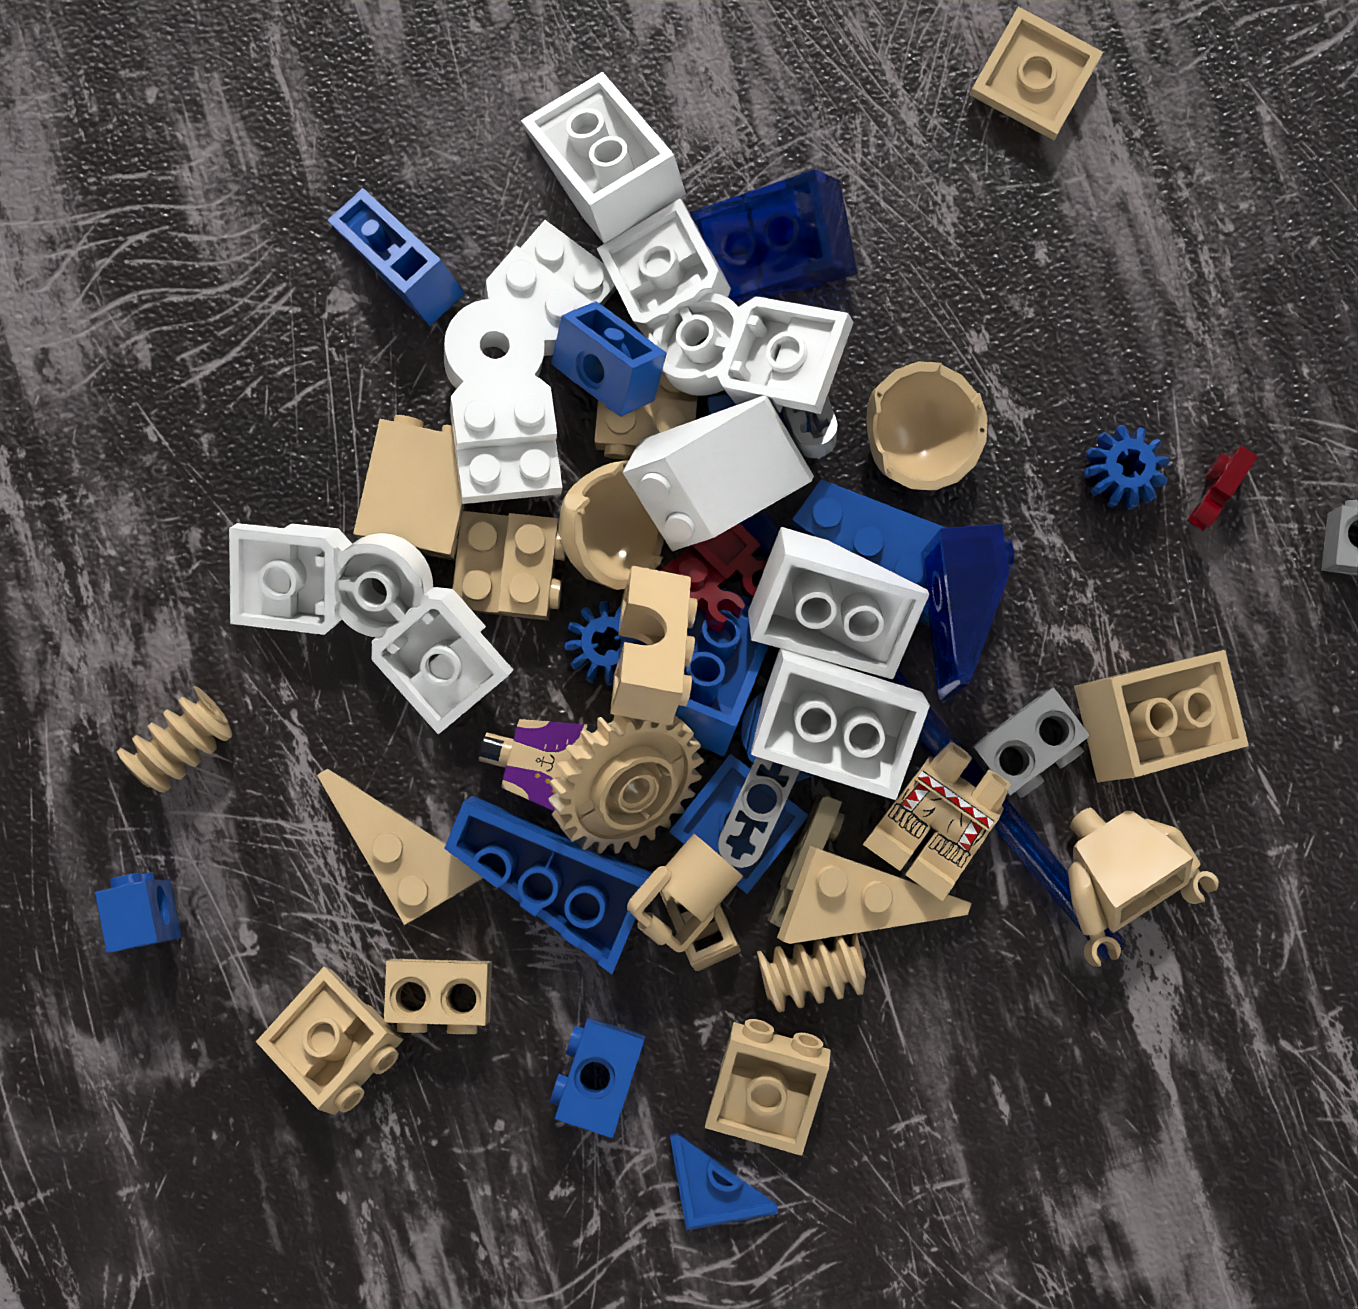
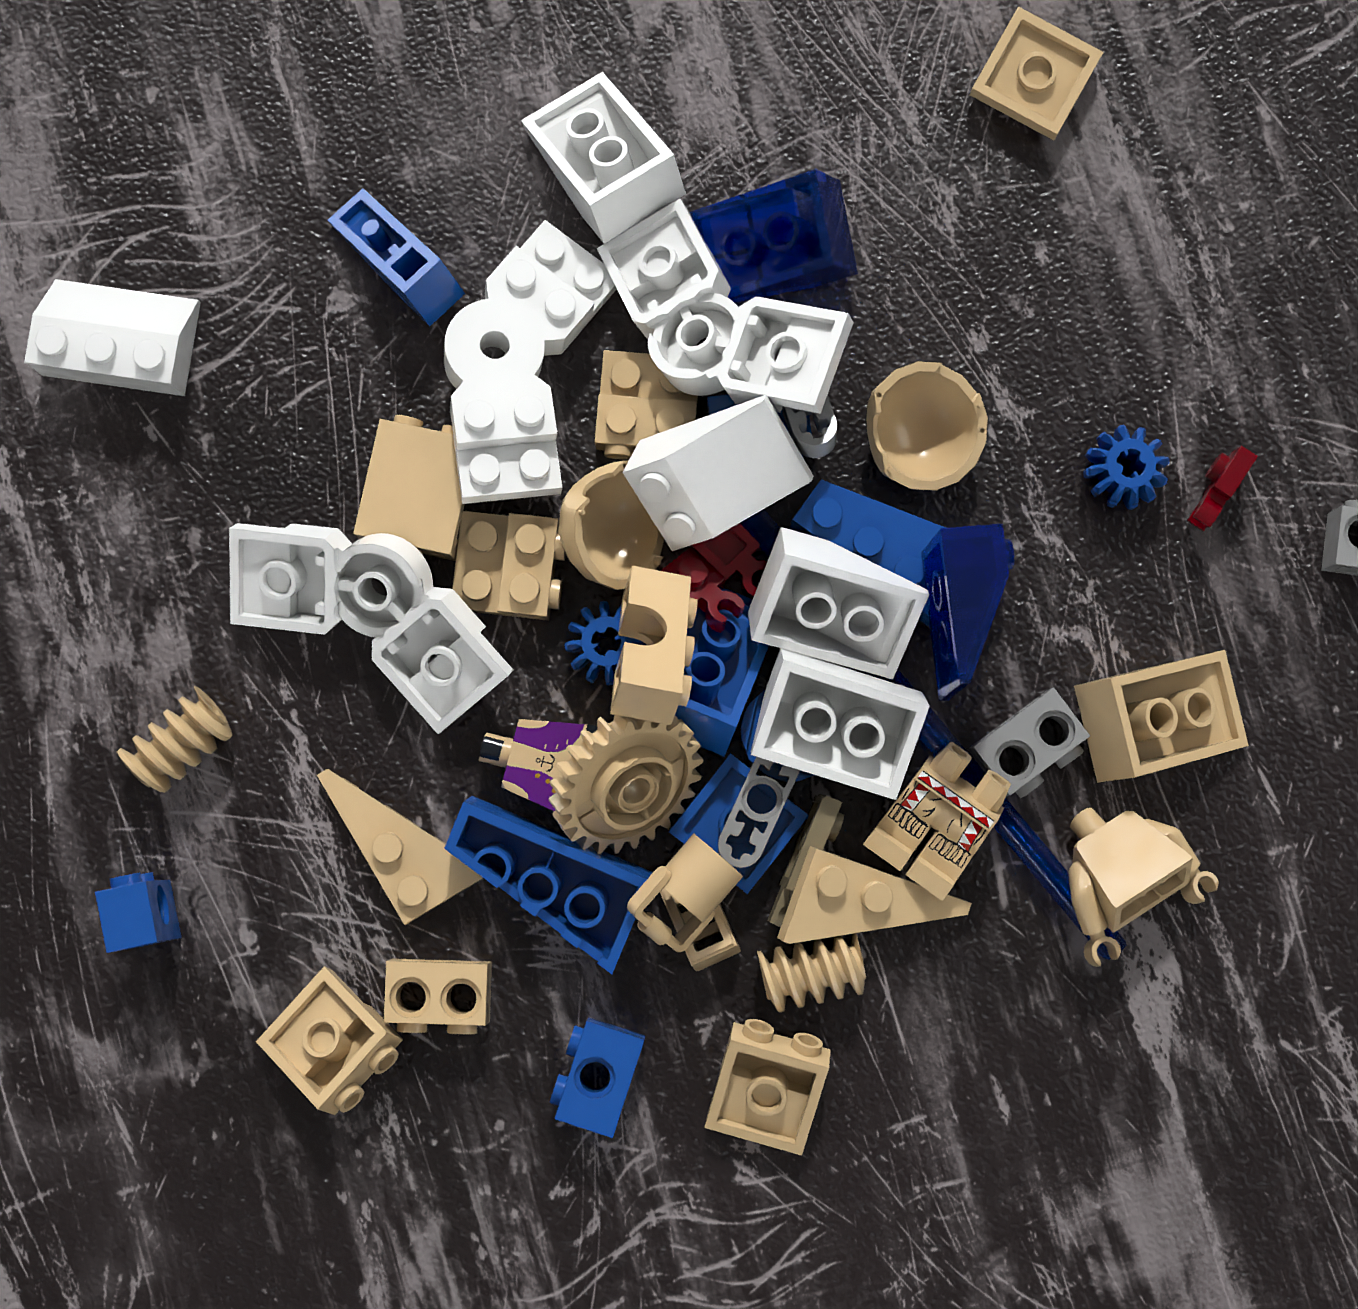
(113, 337): none -> white slope
(608, 358): blue brick -> none
(713, 1192): blue tile -> none

